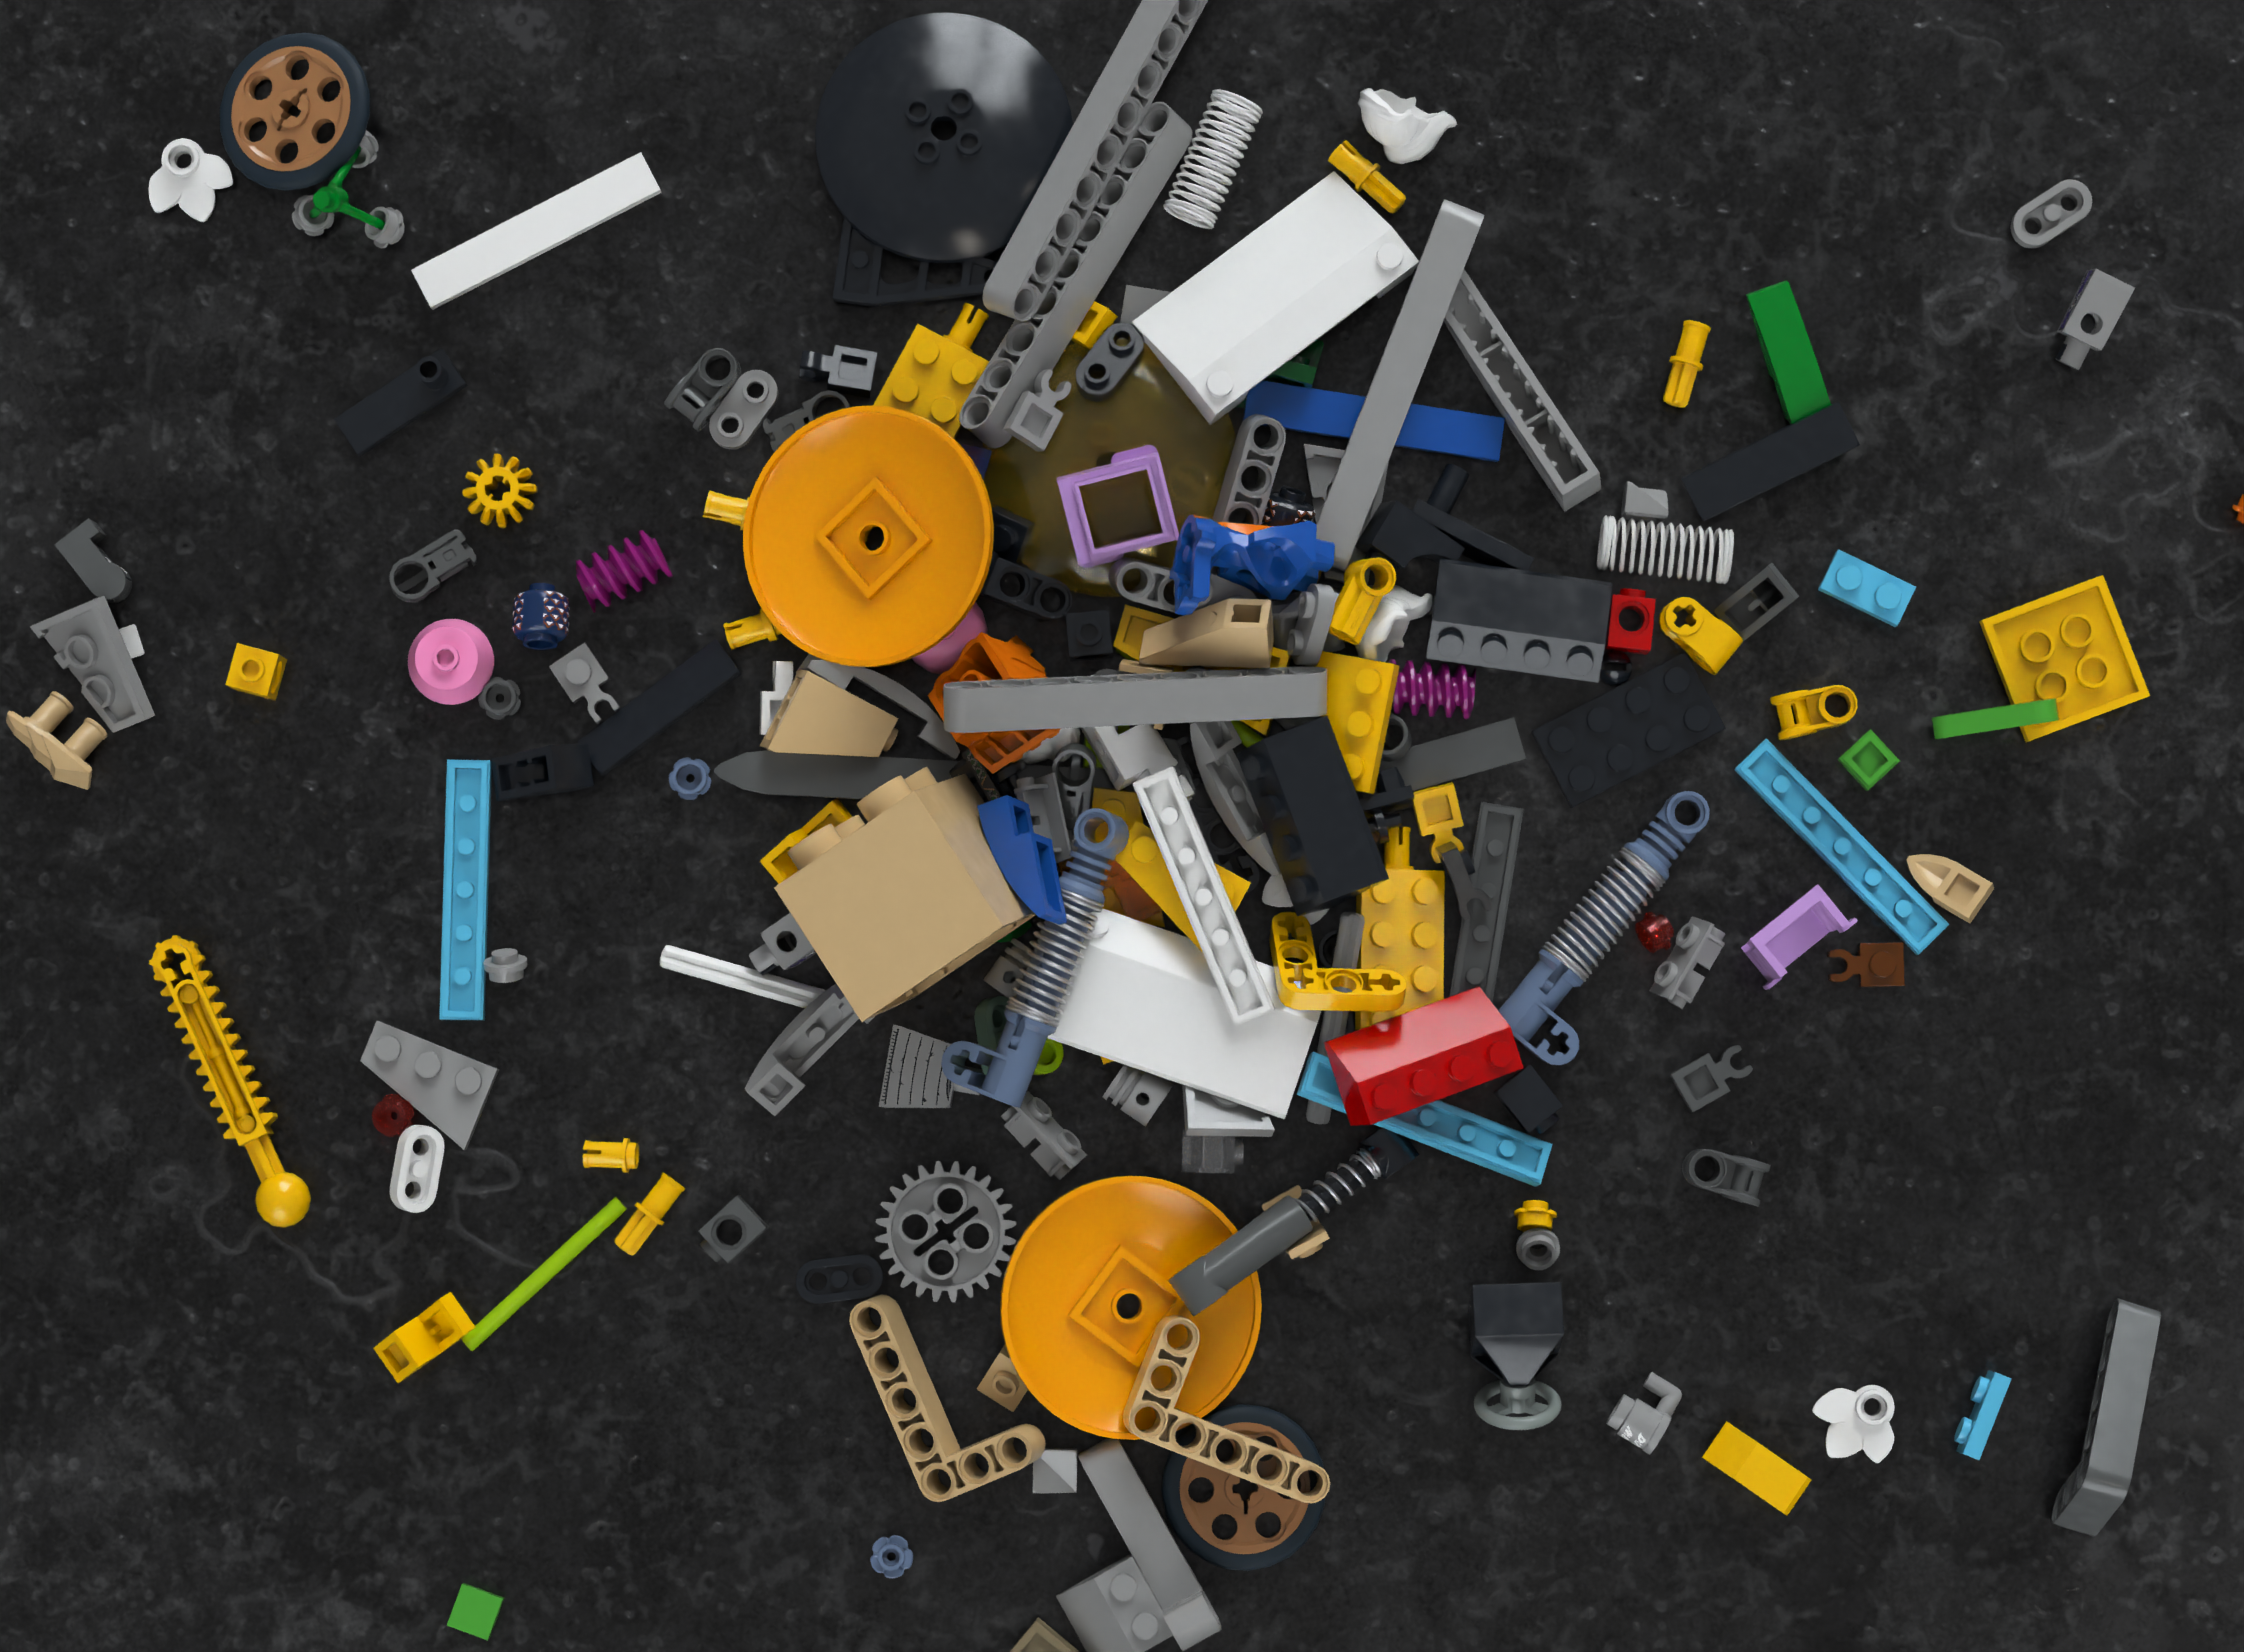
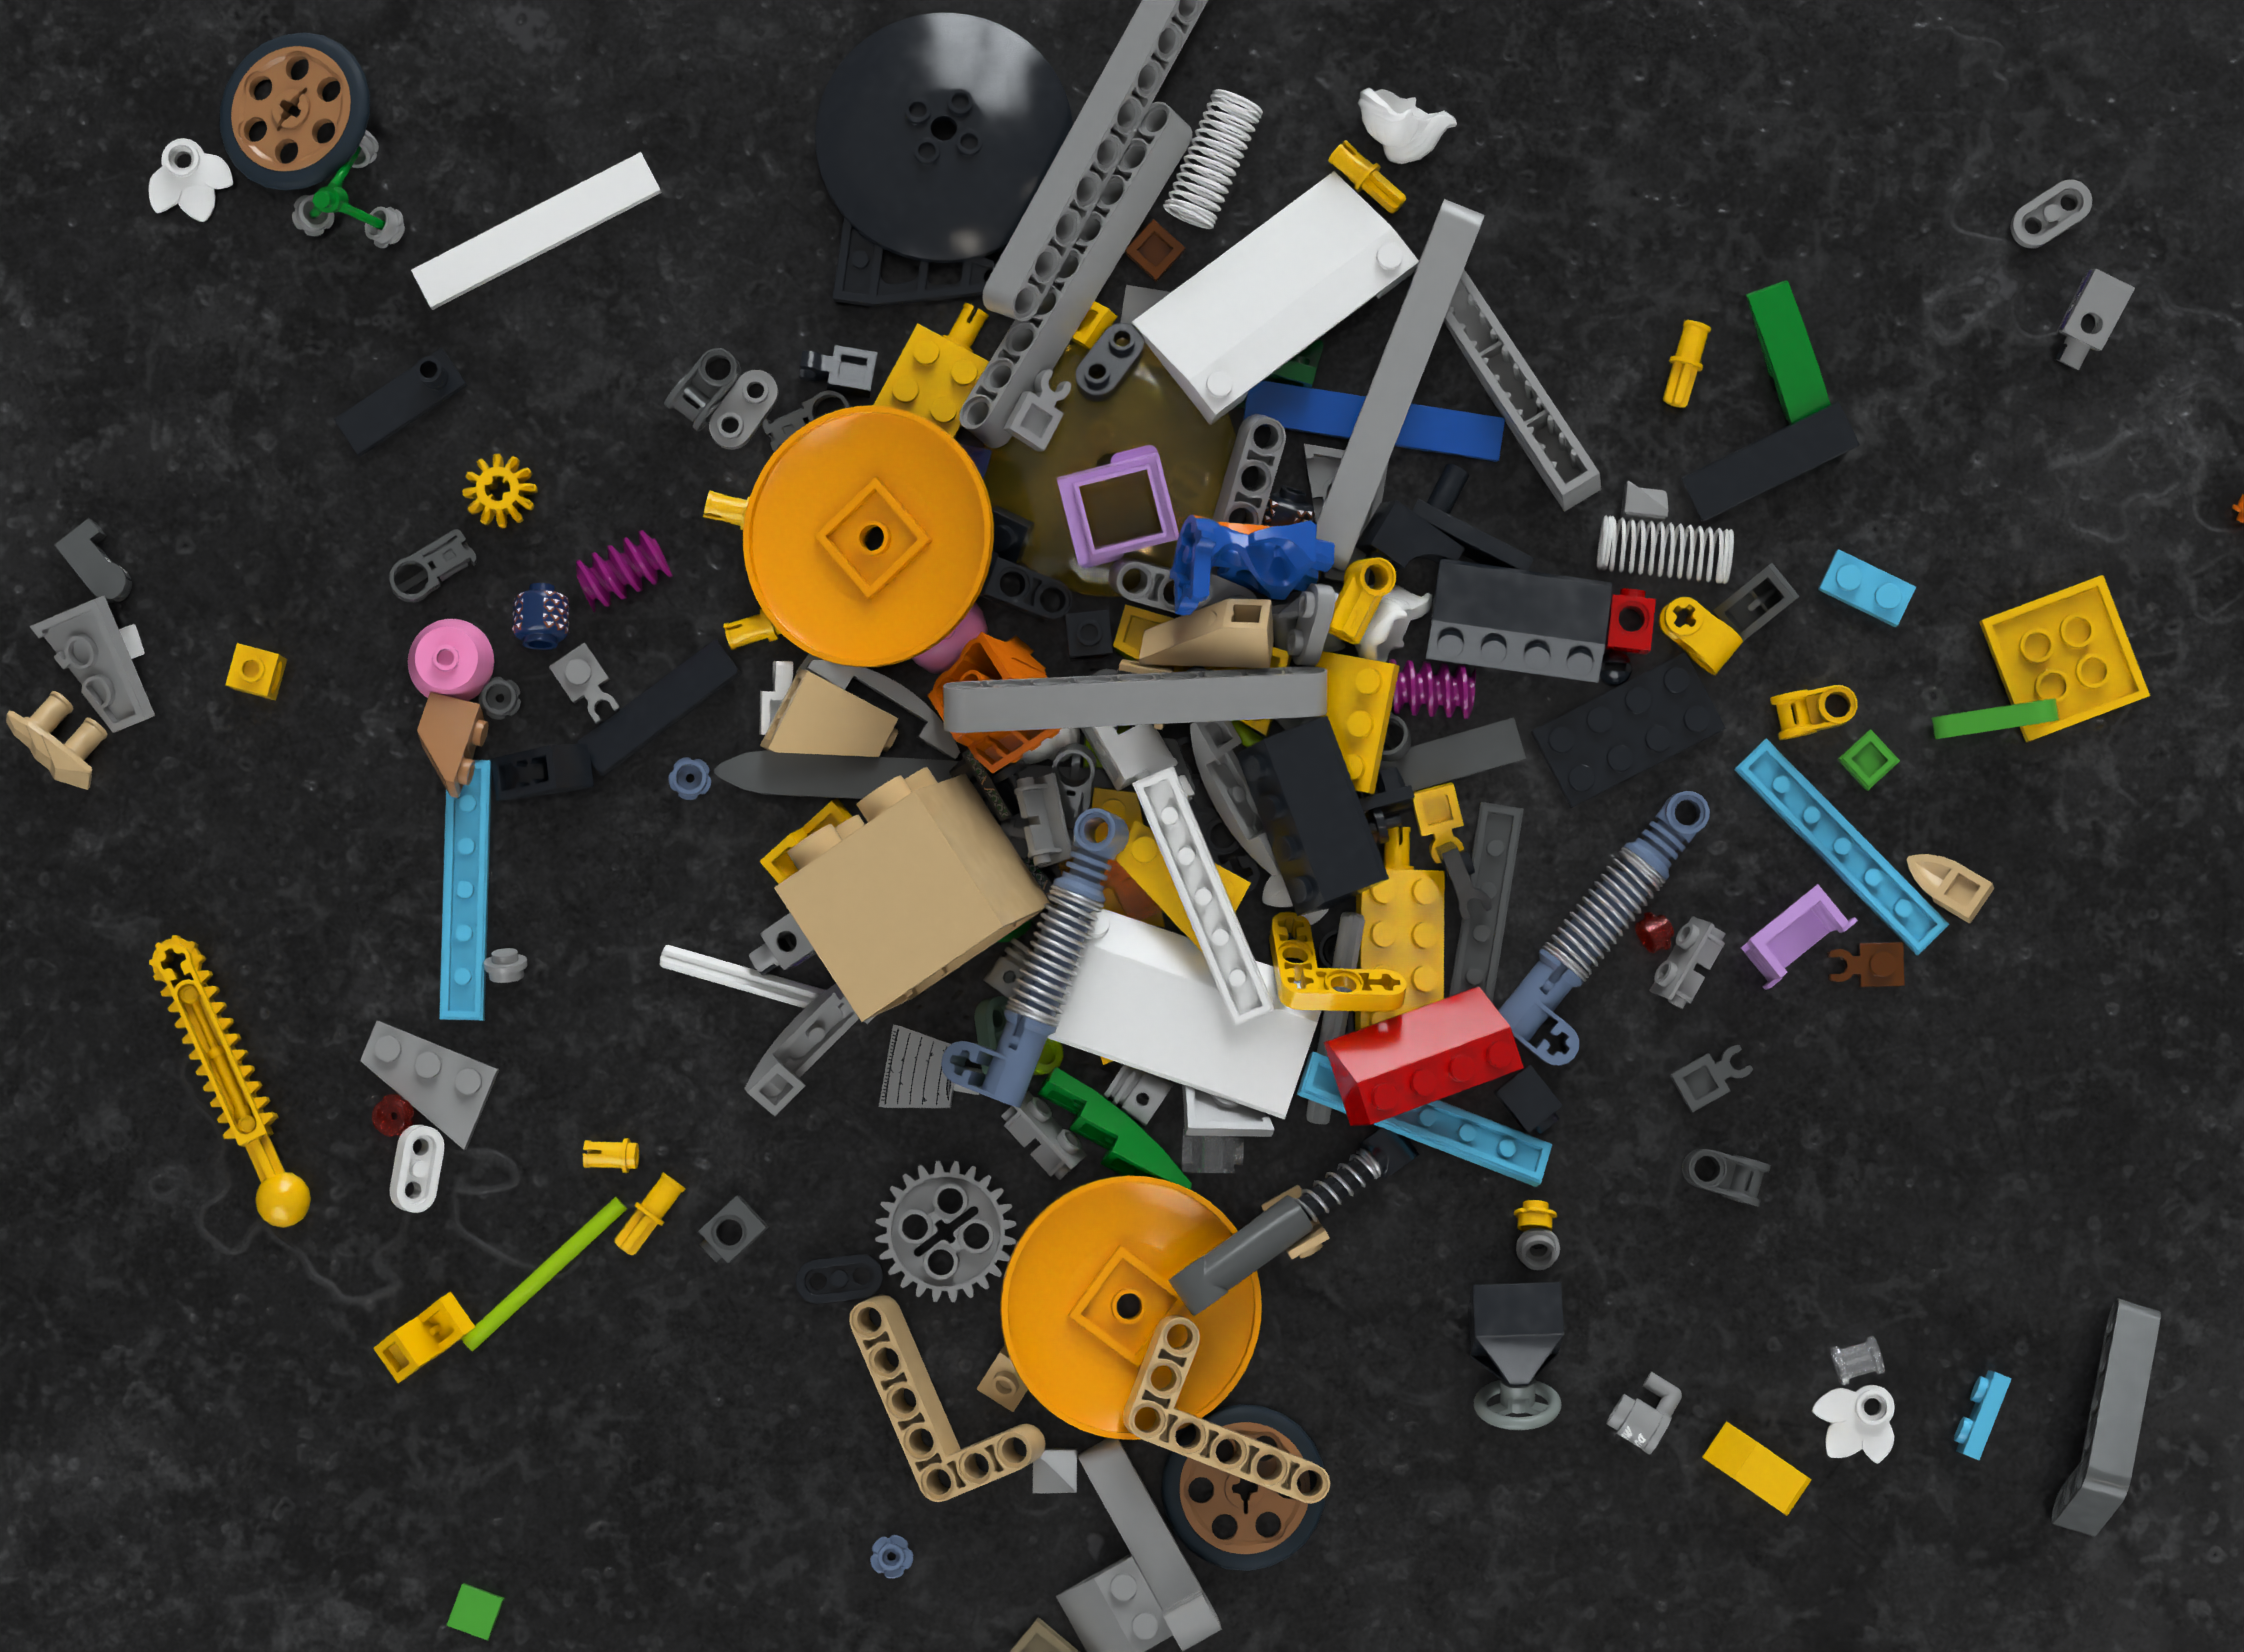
(449, 737): none -> medium nougat slope
(1023, 856): blue slope -> none
(1127, 1144): none -> green slope
(1155, 250): none -> reddish brown plate
(1857, 1360): none -> clear bush

